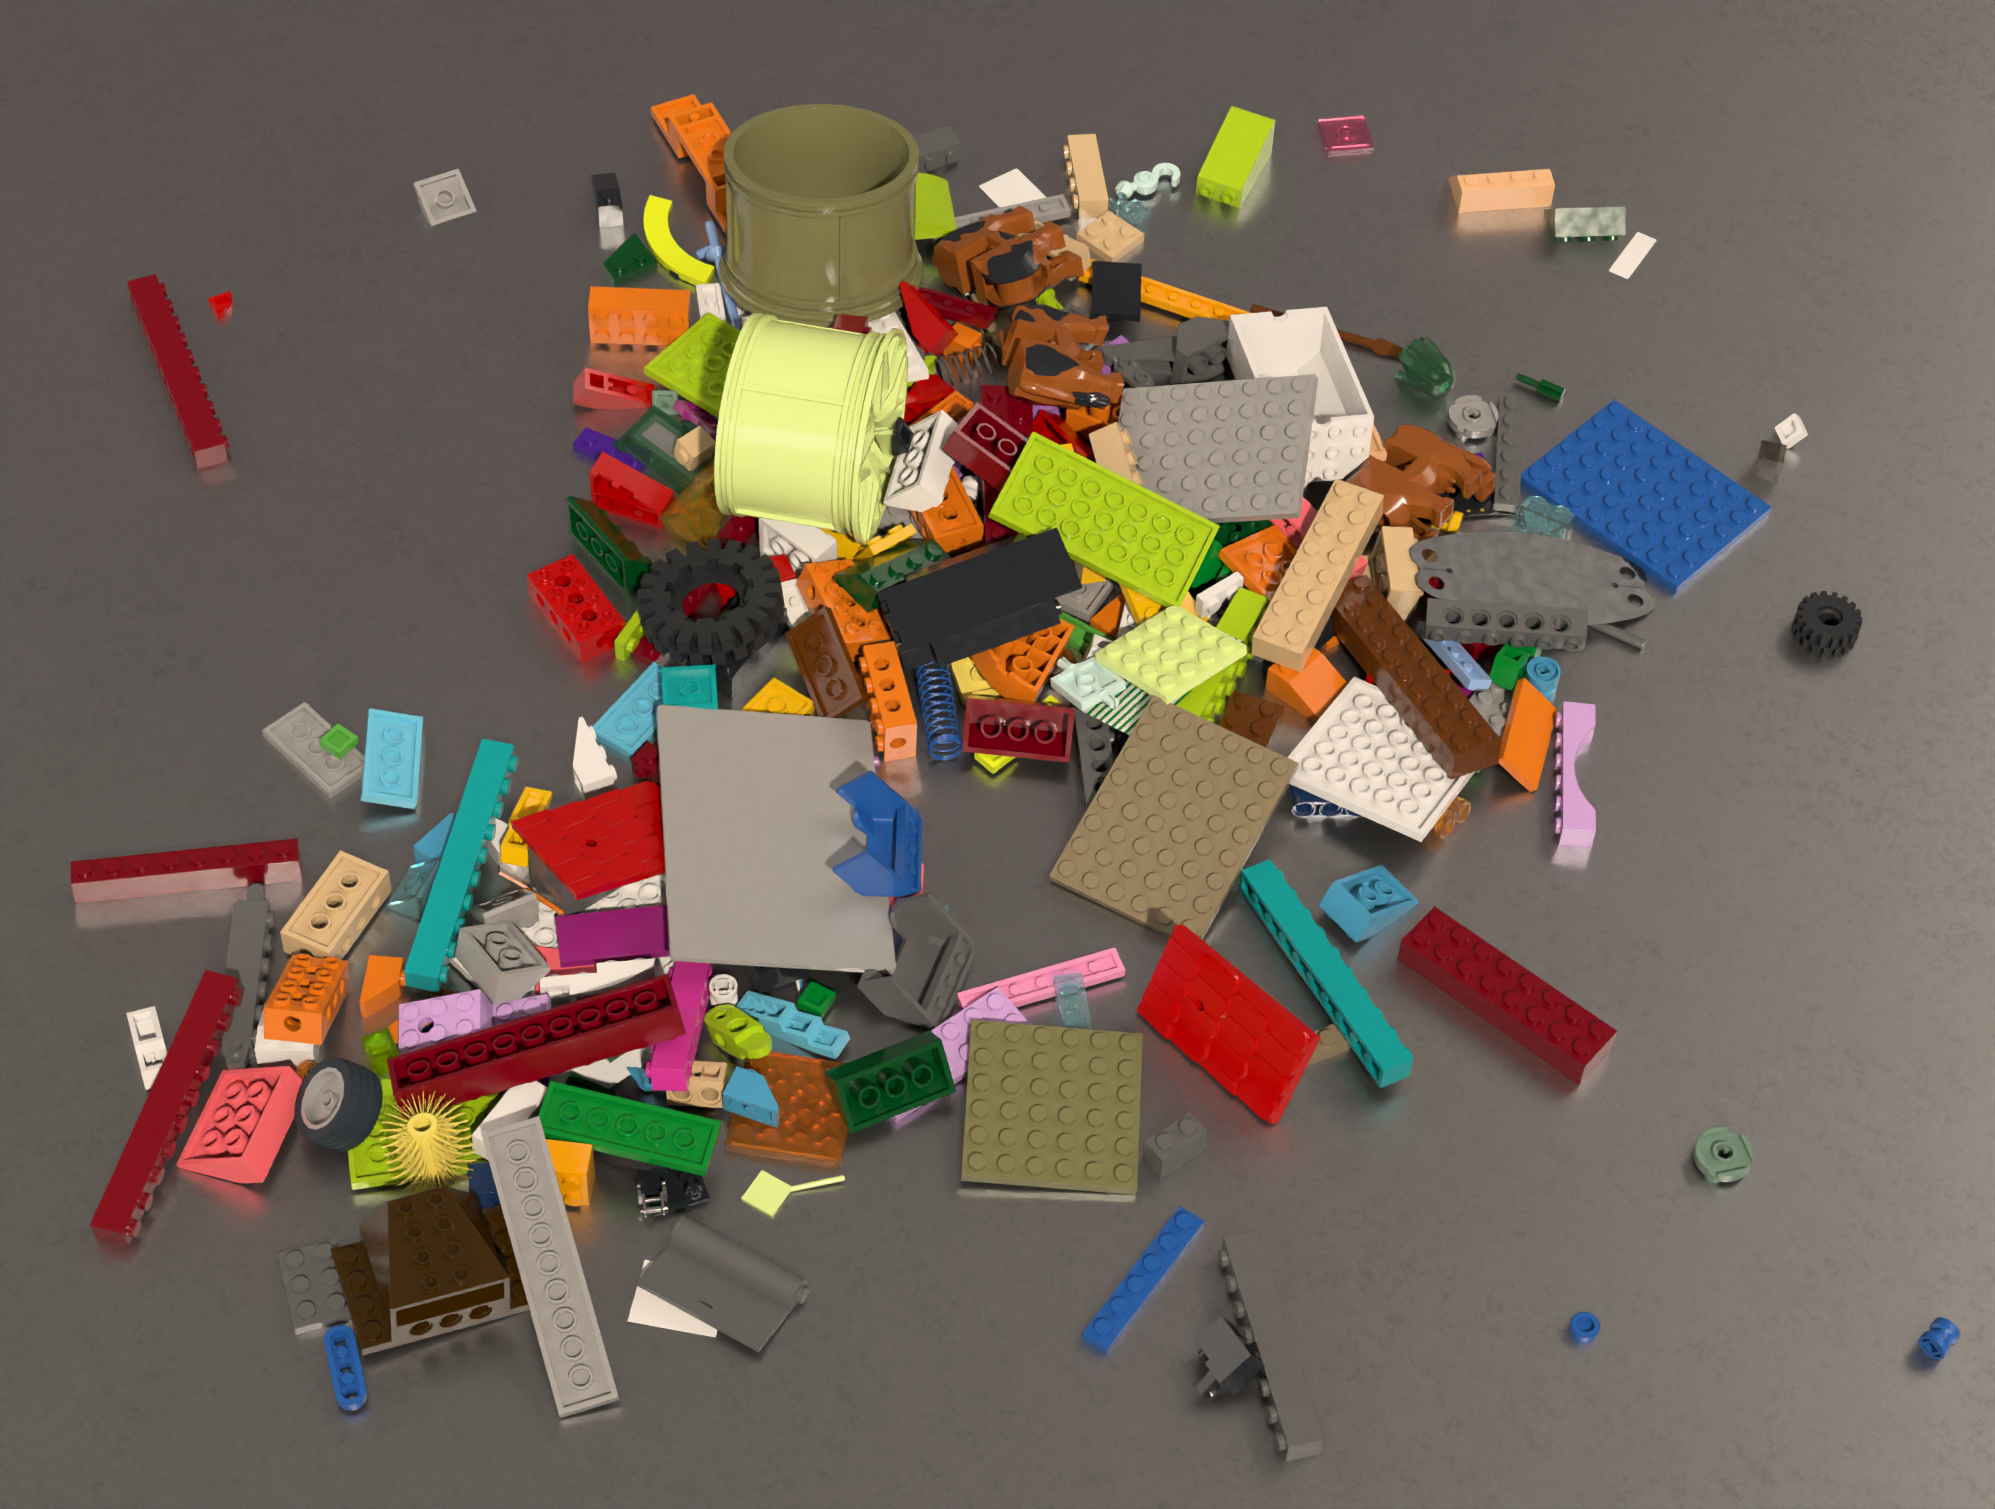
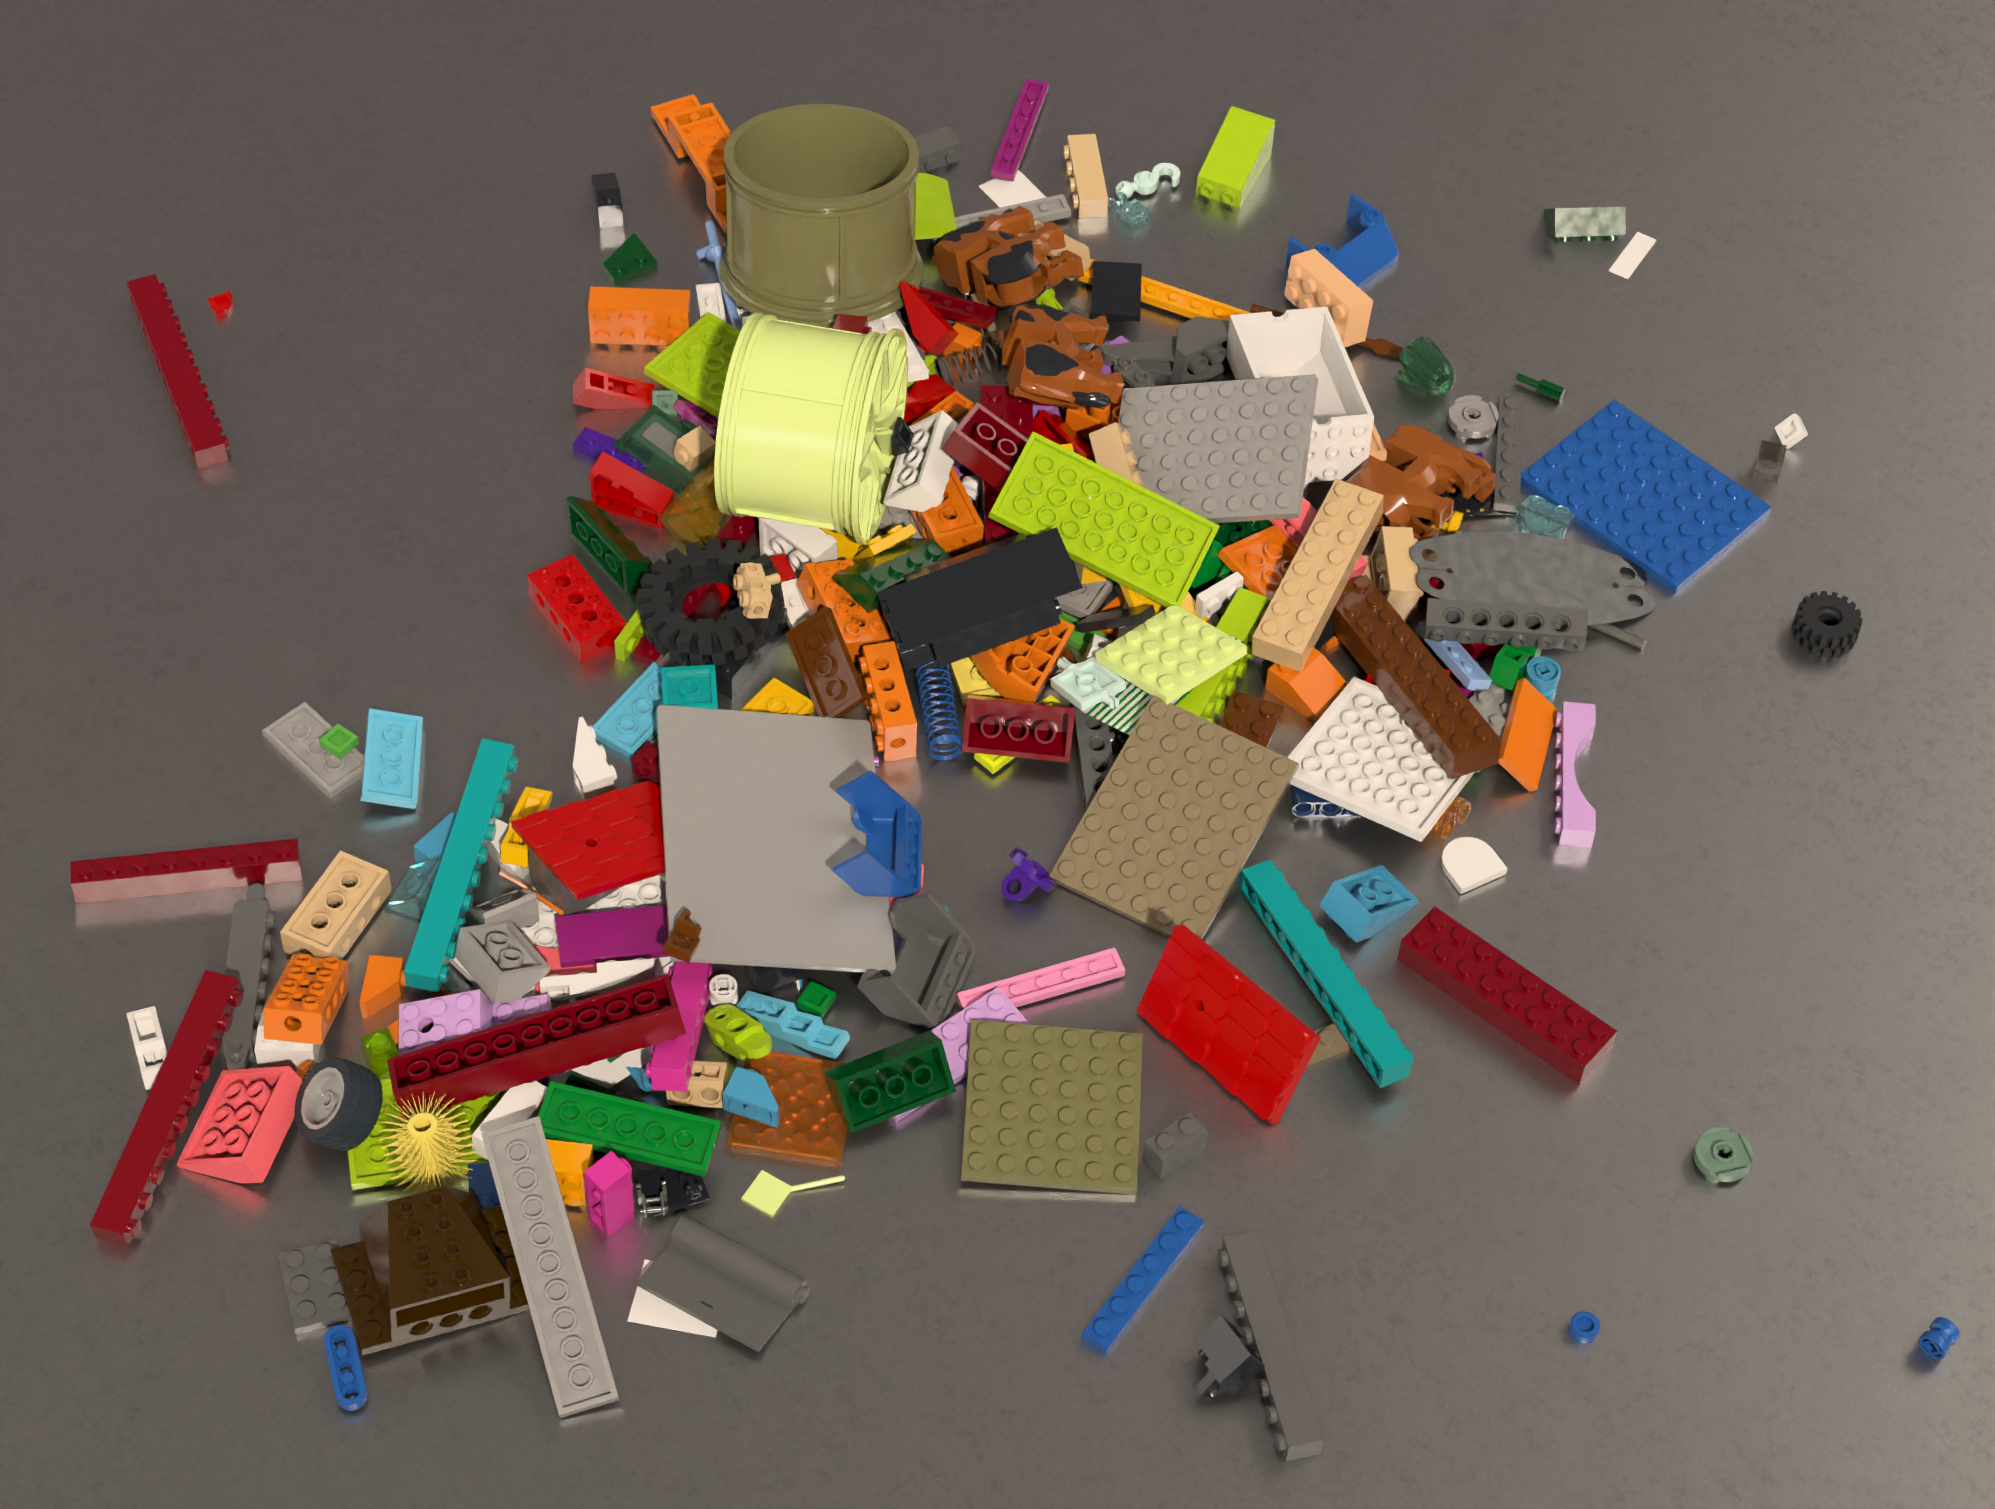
(444, 198): light grey slope -> none
(609, 1193): none -> dark pink brick
(666, 249): neon yellow tile -> none
(684, 938): none -> reddish brown slope
(754, 589): none -> tan brick
(1019, 130): none -> magenta plate
(1030, 875): none -> dark purple tile
(1072, 1001): clear light blue plate -> none
(1110, 237): tan plate -> none
(1116, 619): none -> black tile
(1318, 283): none -> light nougat brick
(1345, 136): clear pink tile -> none
(1364, 255): none -> blue windscreen
(1471, 863): none -> white tile
(1502, 190): light nougat slope -> none

